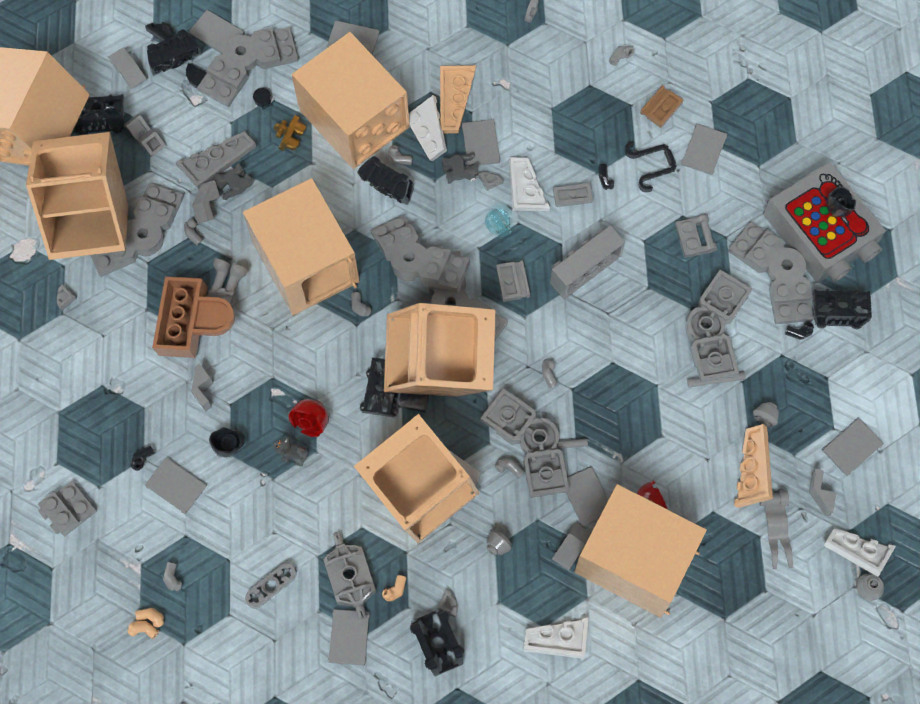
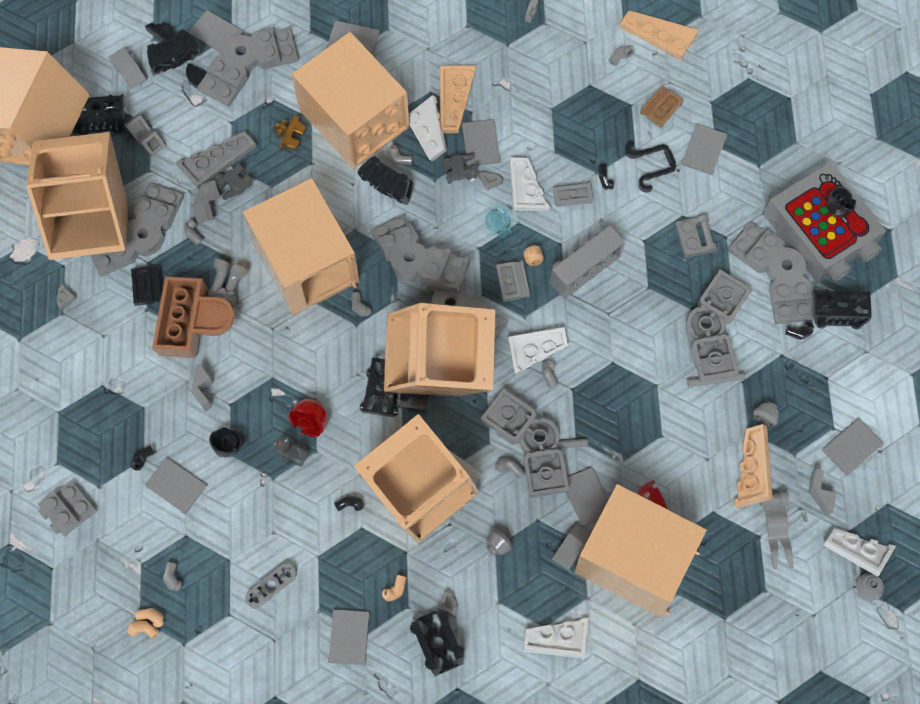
(146, 285): none -> black plate
(262, 97): black tile -> none
(349, 500): none -> black arm
(352, 591): light grey plate -> none
(533, 255): none -> light nougat piece
(534, 347): none -> white wing
(663, 34): none -> light nougat wing

